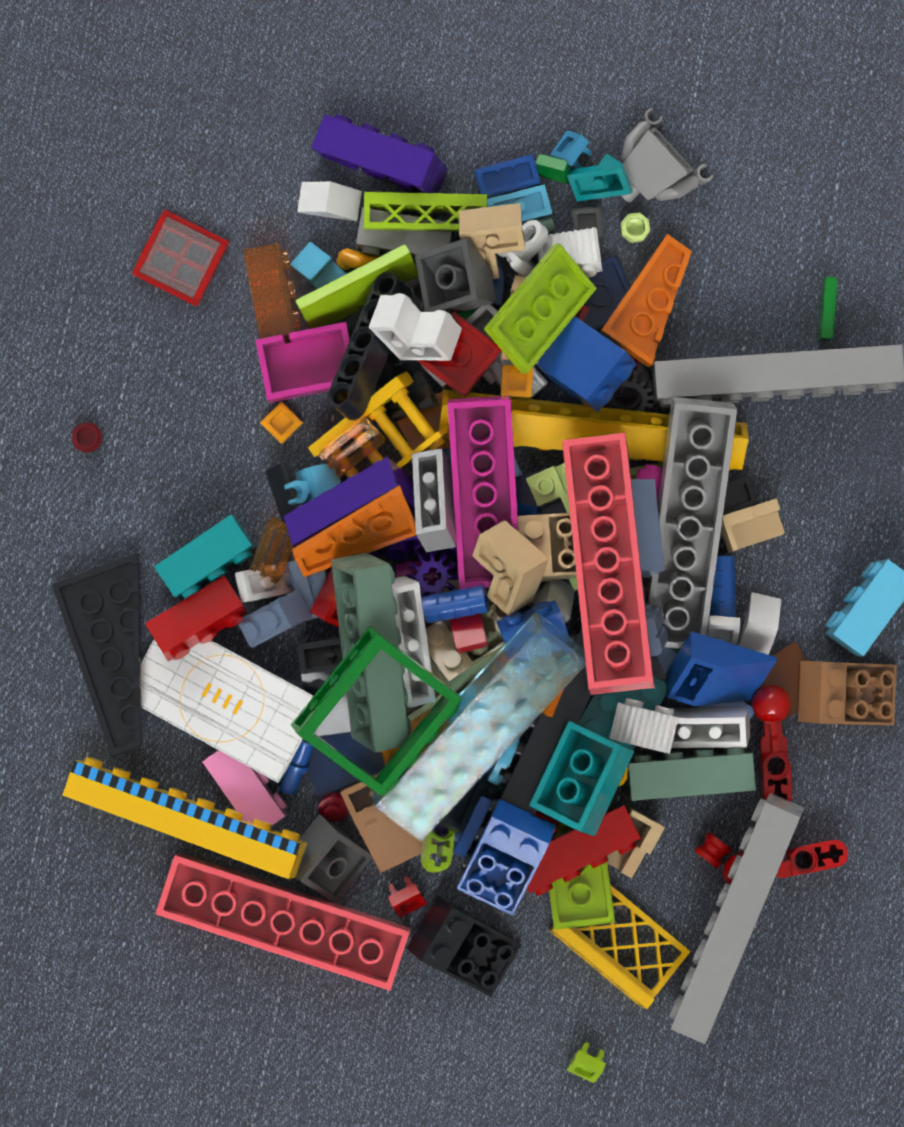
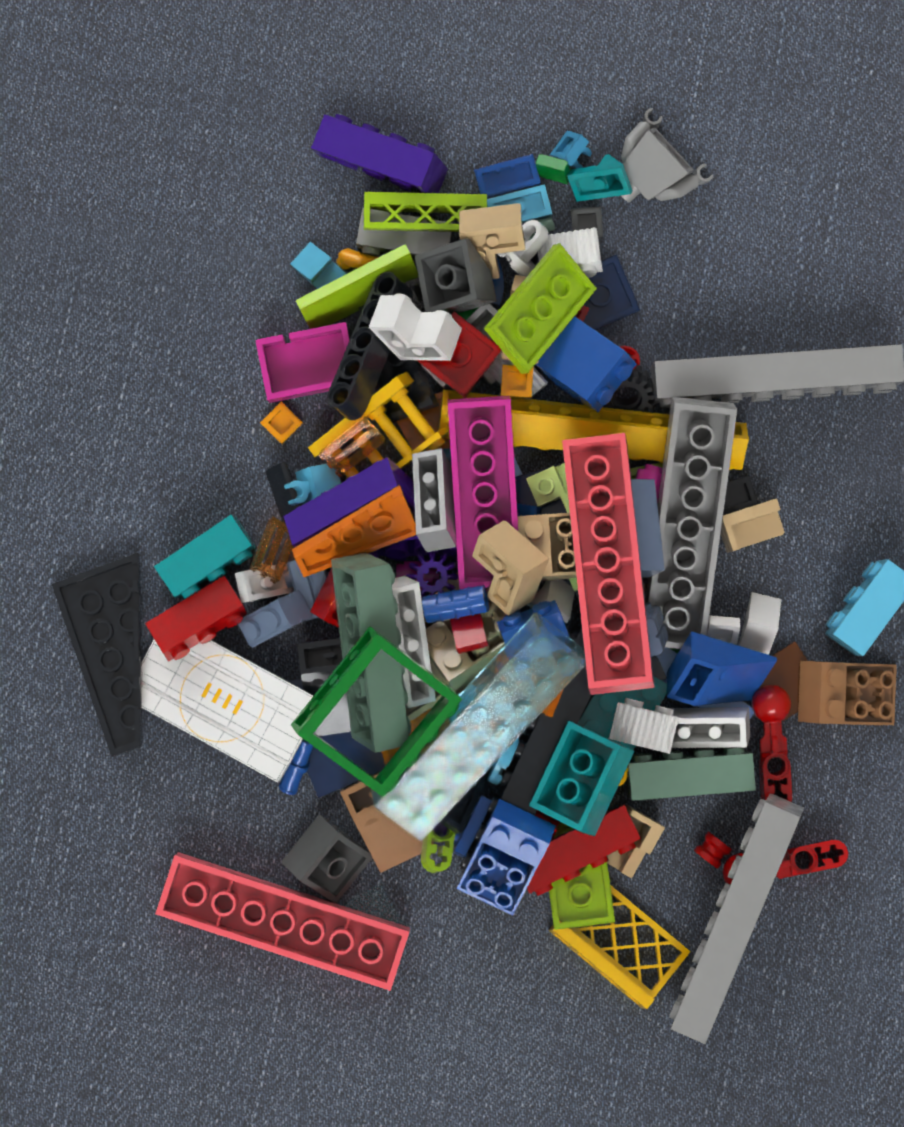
(87, 437): dark red plate -> none
(180, 258): clear piece -> none
(184, 818): yellow brick -> none
(246, 789): bright pink brick -> none
(272, 290): clear orange brick -> none
(329, 200): white slope -> none
(333, 807): dark red plate -> none
(407, 899): red tile -> none
(463, 946): black slope -> none
(586, 1066): lime tile -> none
(635, 227): yellowish green tile -> none
(644, 310): orange wing -> none
(724, 592): blue axle -> none
(827, 309): green tile -> none

